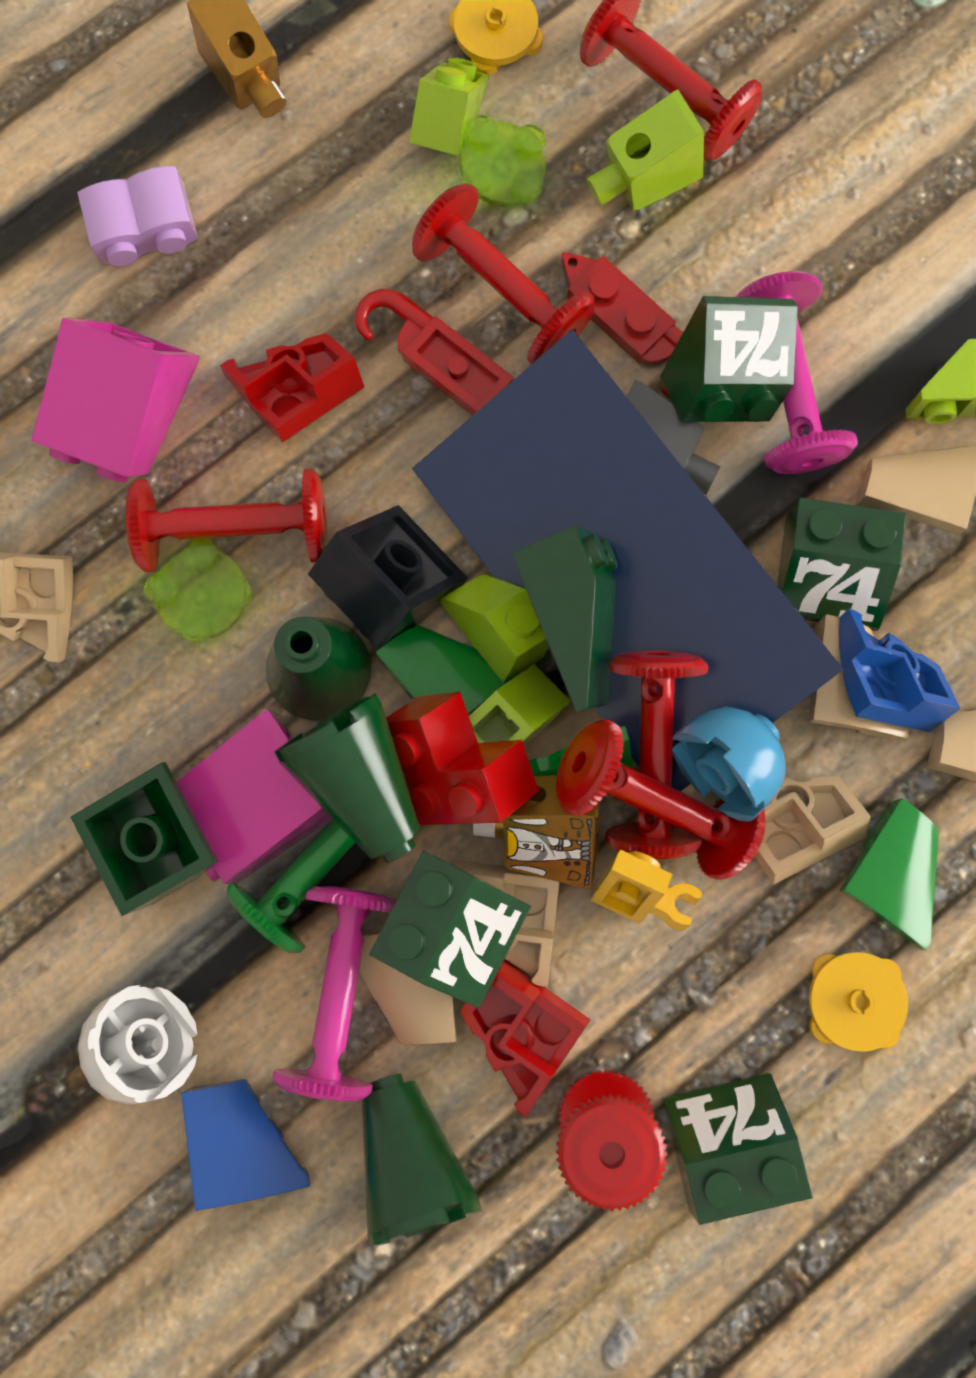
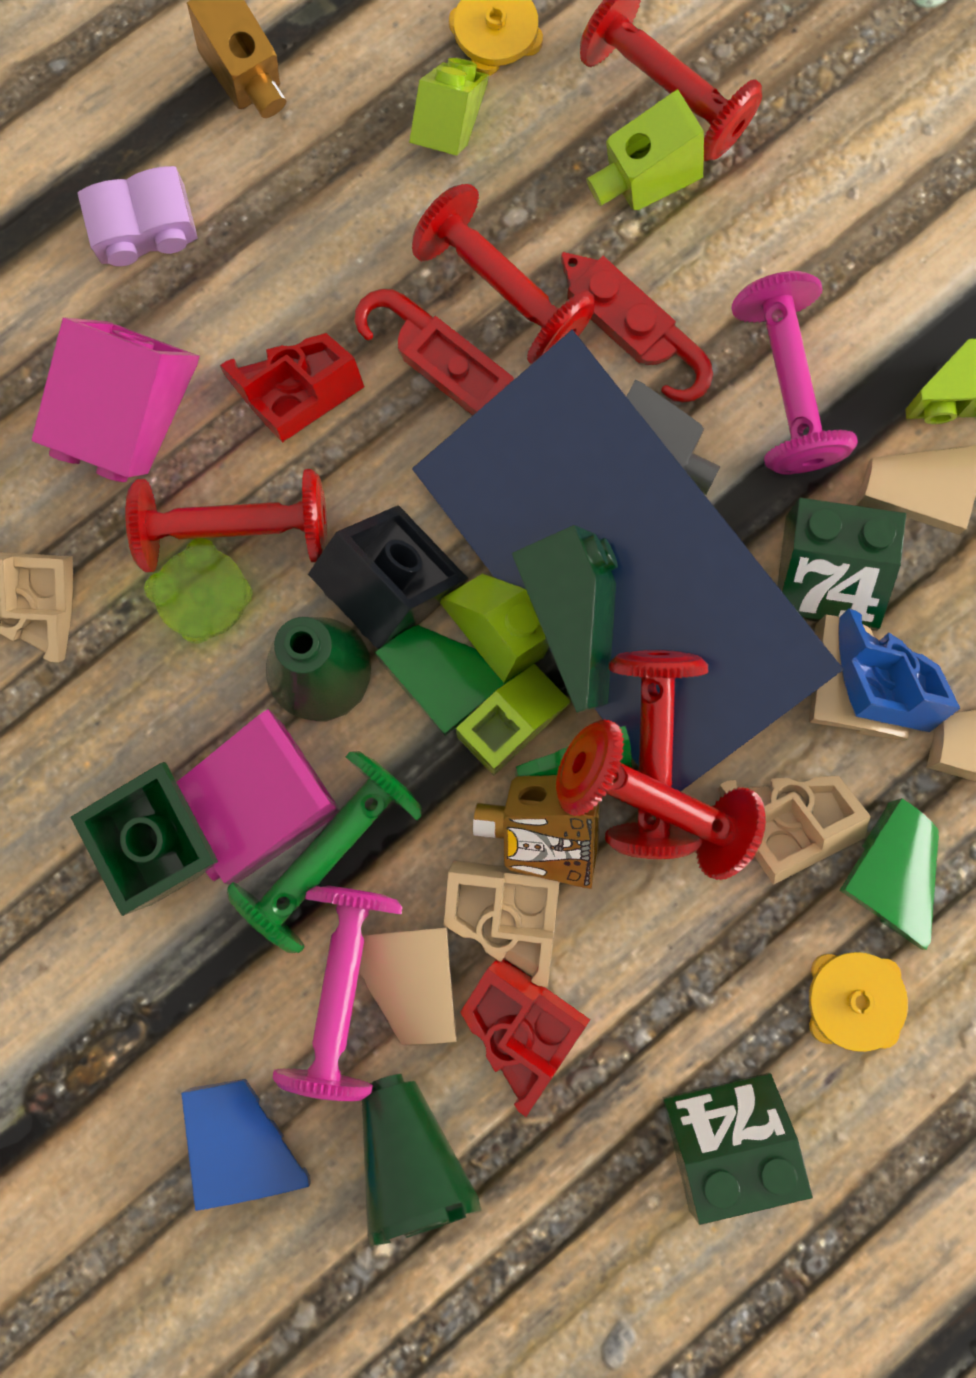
(138, 1045): white cylinder -> none
(356, 778): dark green cone -> none
(450, 772): red brick -> none
(450, 930): dark green slope -> none
(503, 161): clear neon green piece -> none
(609, 1141): red hose -> none
(638, 886): yellow plate -> none
(733, 360): dark green slope -> none
(734, 758): dark azure cylinder -> none

